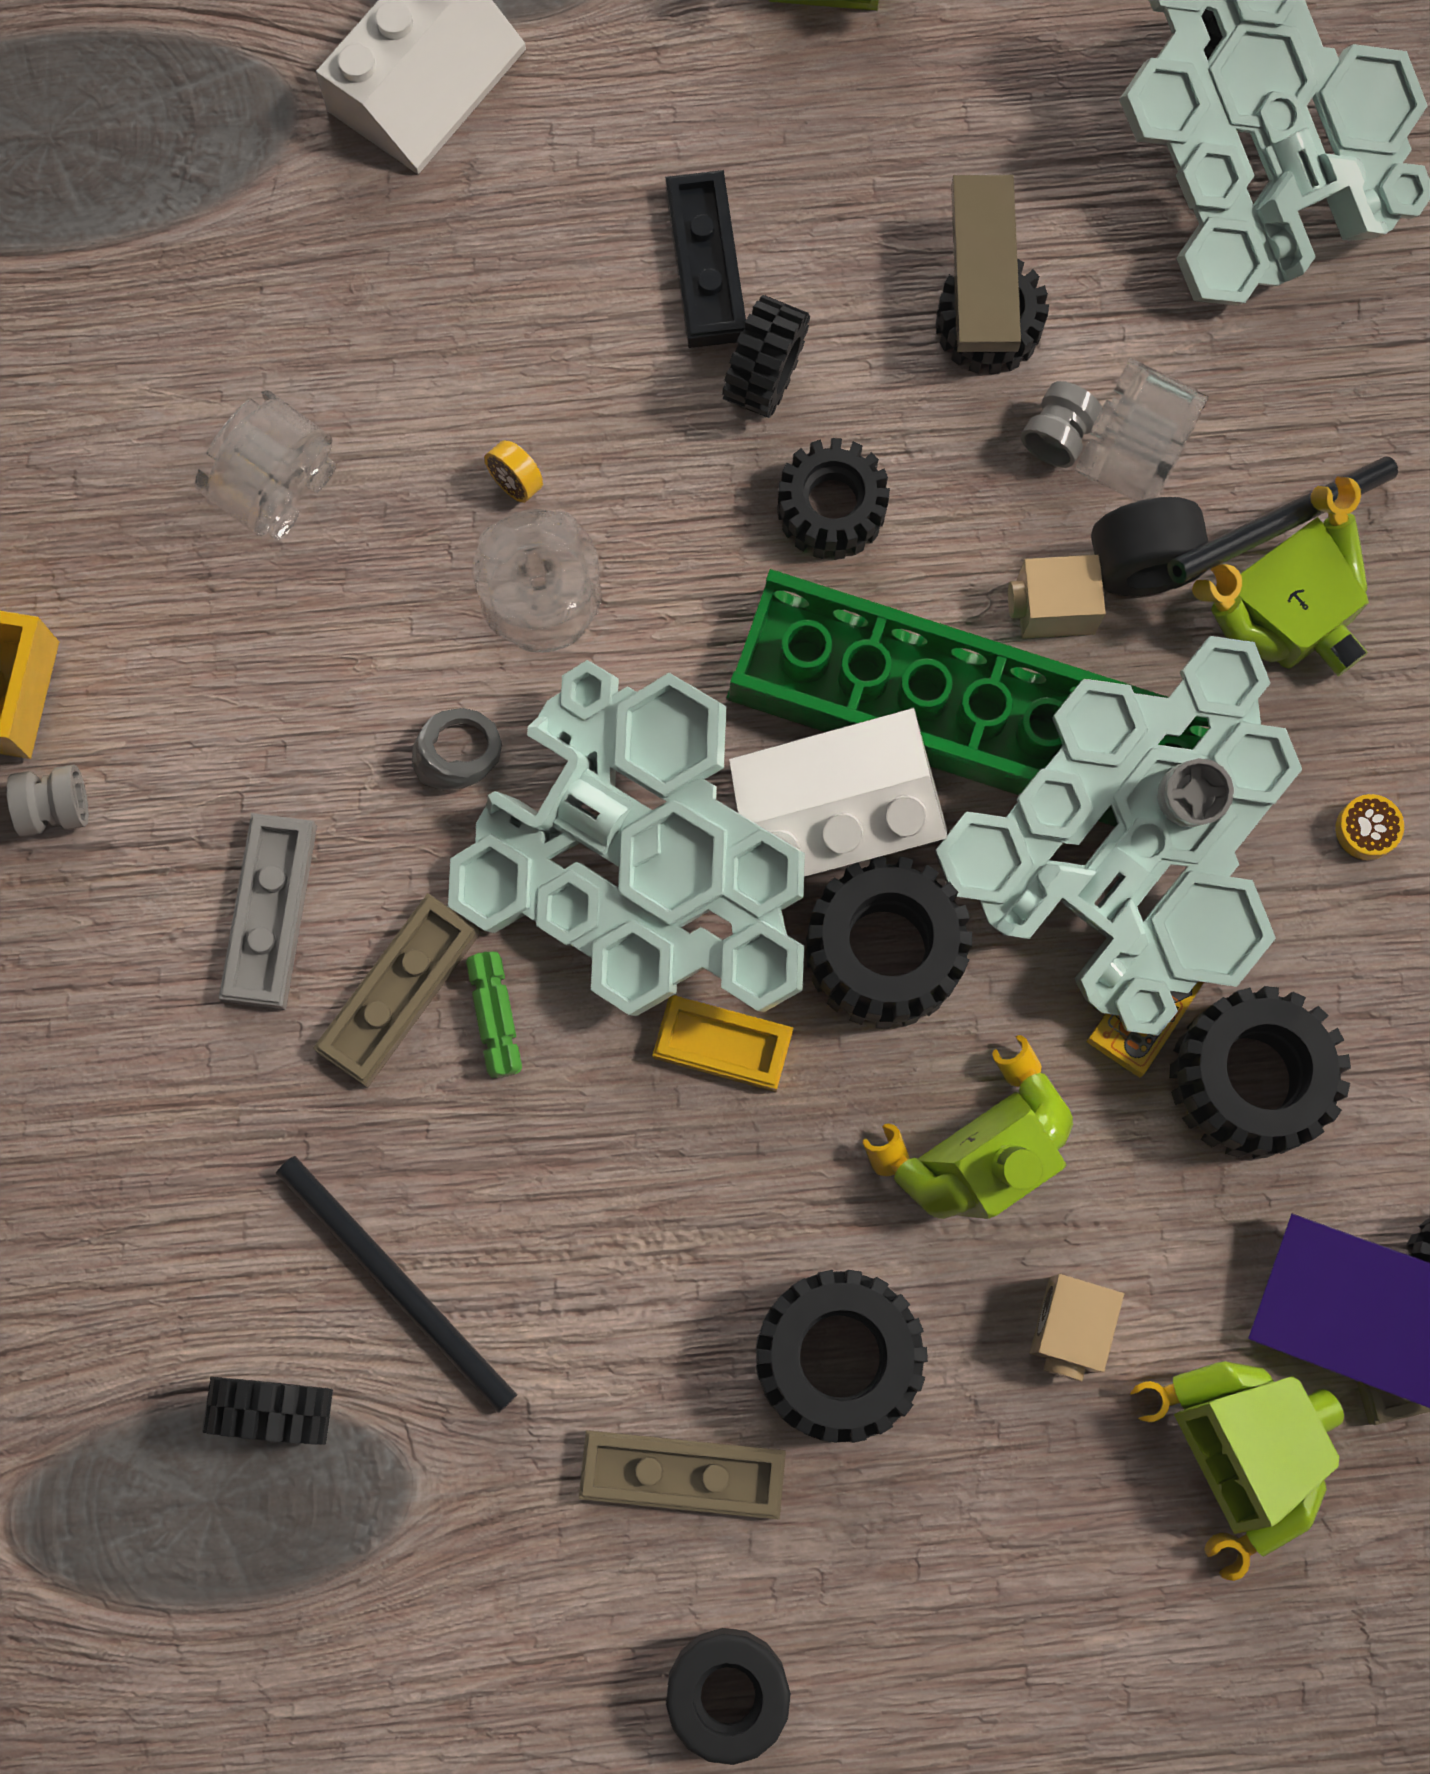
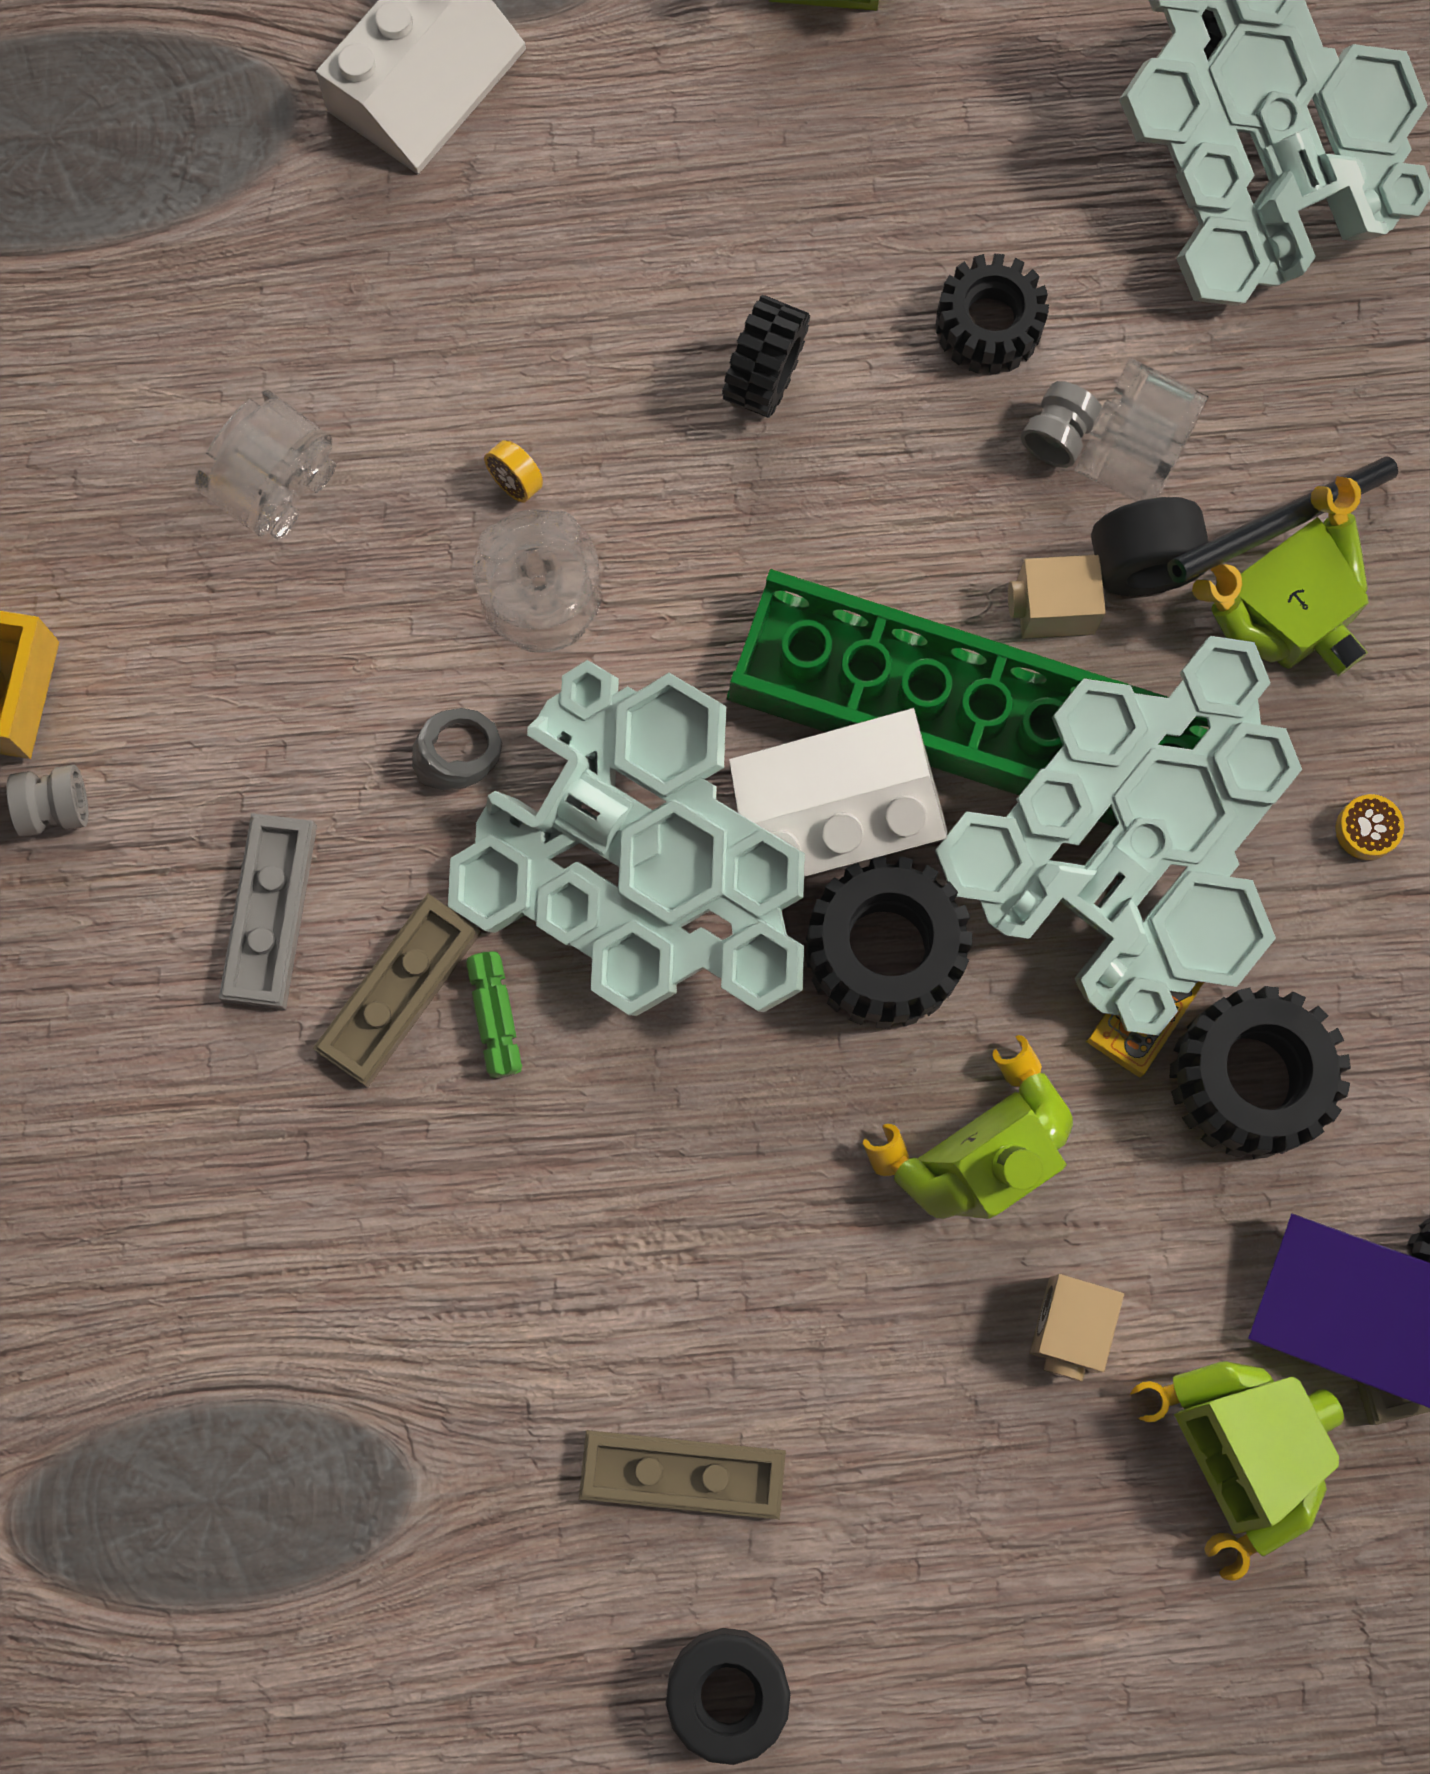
(267, 1411): black tyre -> none
(396, 1284): black piece -> none
(705, 258): black tile -> none
(722, 1043): yellow tile -> none
(837, 465): black tyre -> none
(899, 1347): black tyre -> none
(985, 263): dark tan tile -> none
(1208, 792): light grey wheel -> none

